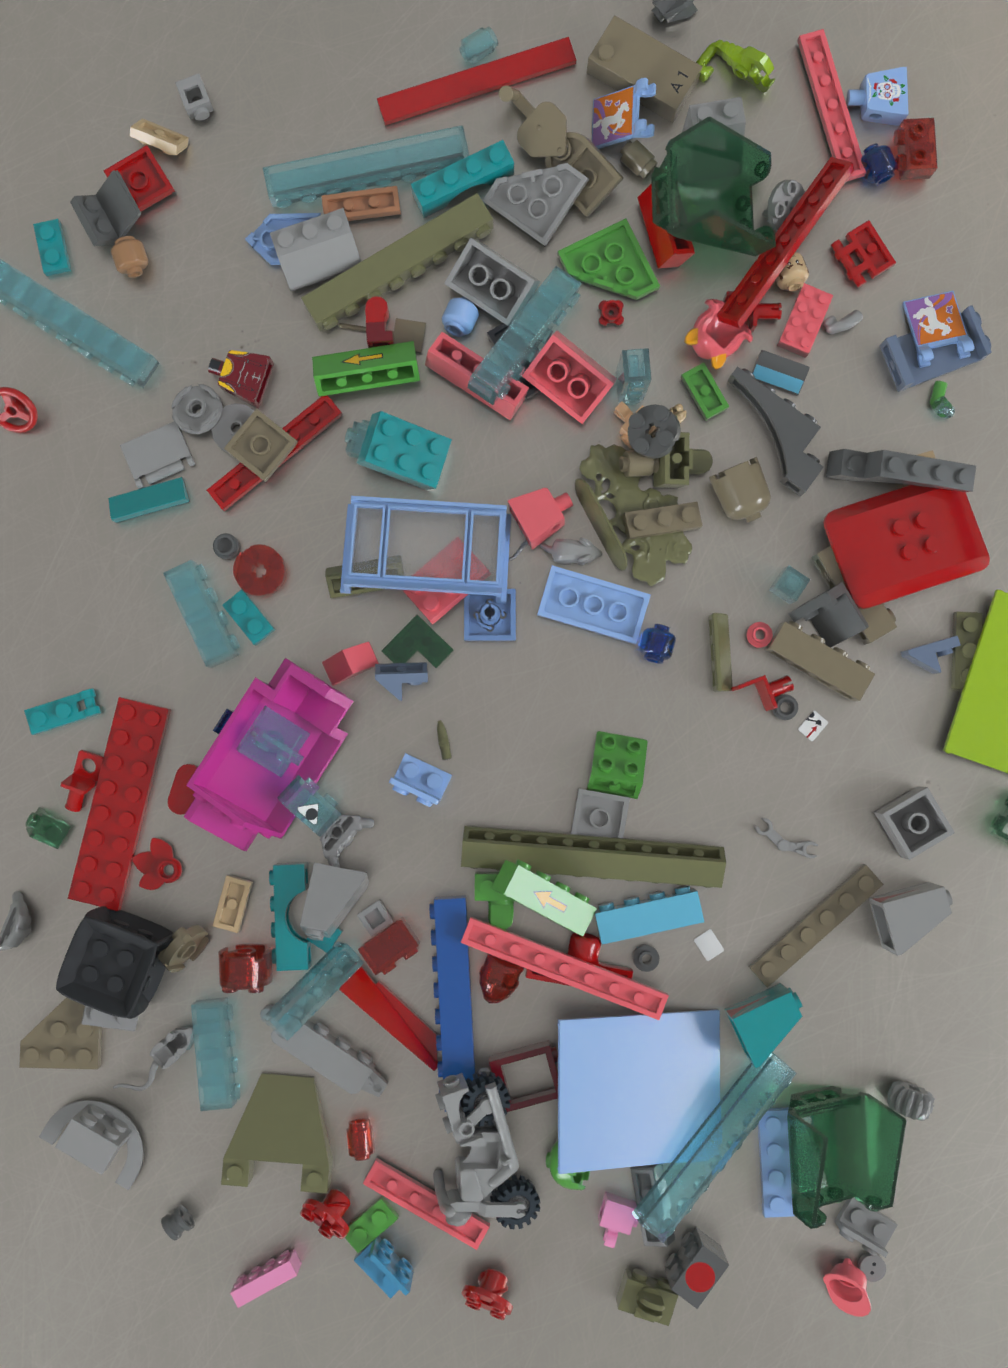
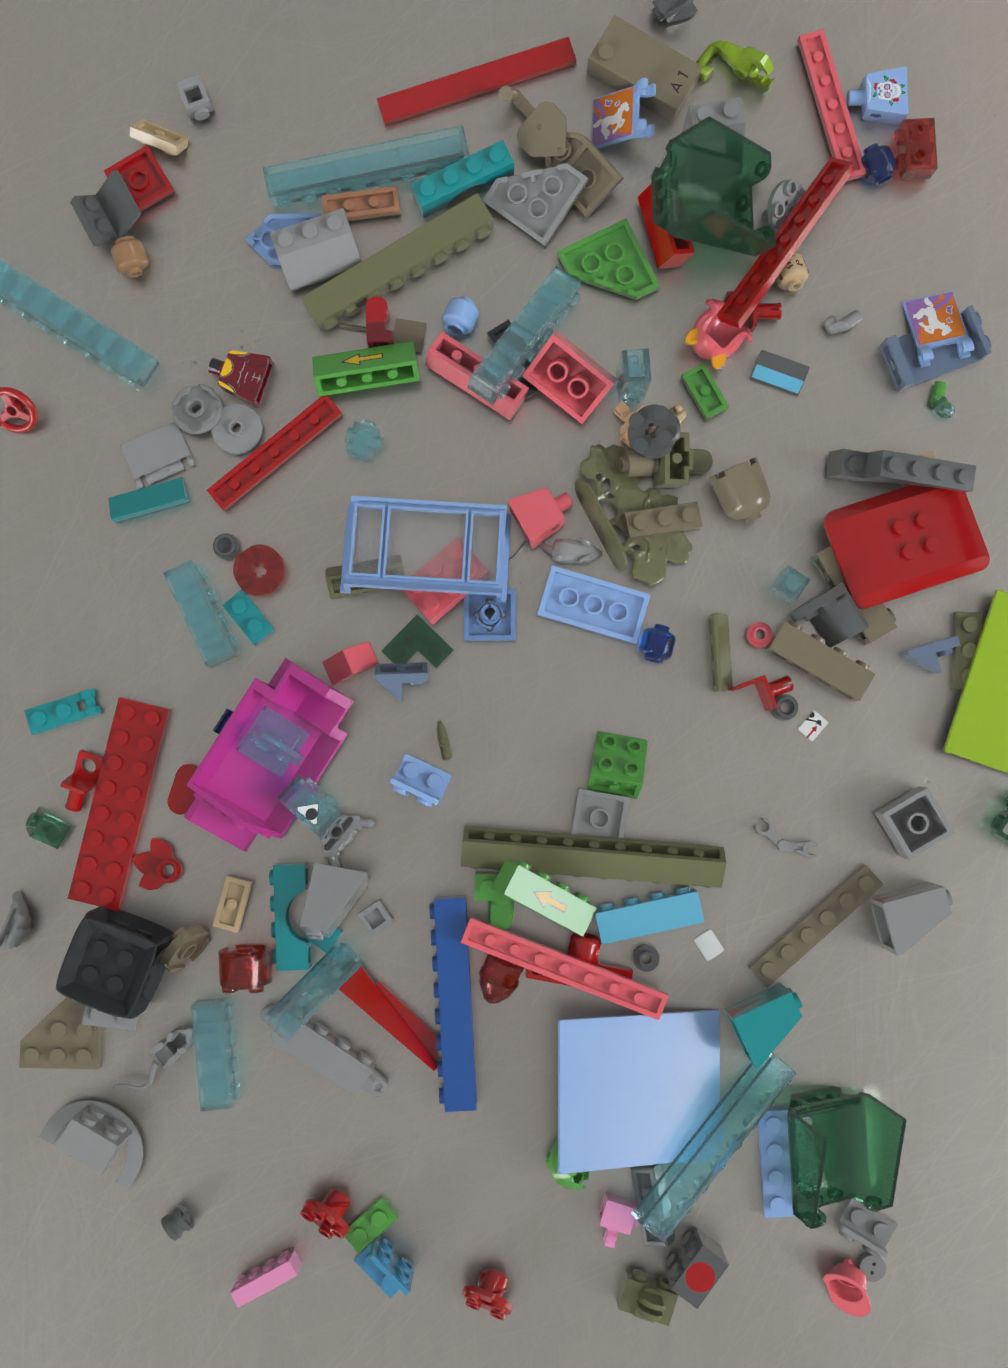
(52, 247): teal plate -> none
(261, 445): dark tan plate -> none
(281, 1126): olive wedge -> none
(360, 1139): clear red brick -> none
(389, 946): clear red brick -> none
(404, 451): teal brick -> none
(422, 1202): coral plate -> none
(478, 45): clear light blue brick -> none
(490, 1158): light grey piece -> none
(491, 281): light grey slope -> none
(497, 1060): dark red window -> none
(611, 305): red plate -> none
(638, 159): dark tan brick -> none
(788, 428): dark grey arch -> none
(805, 320): coral piece -> none
(870, 250): red plate -> none
(910, 1100): light grey gear -> none

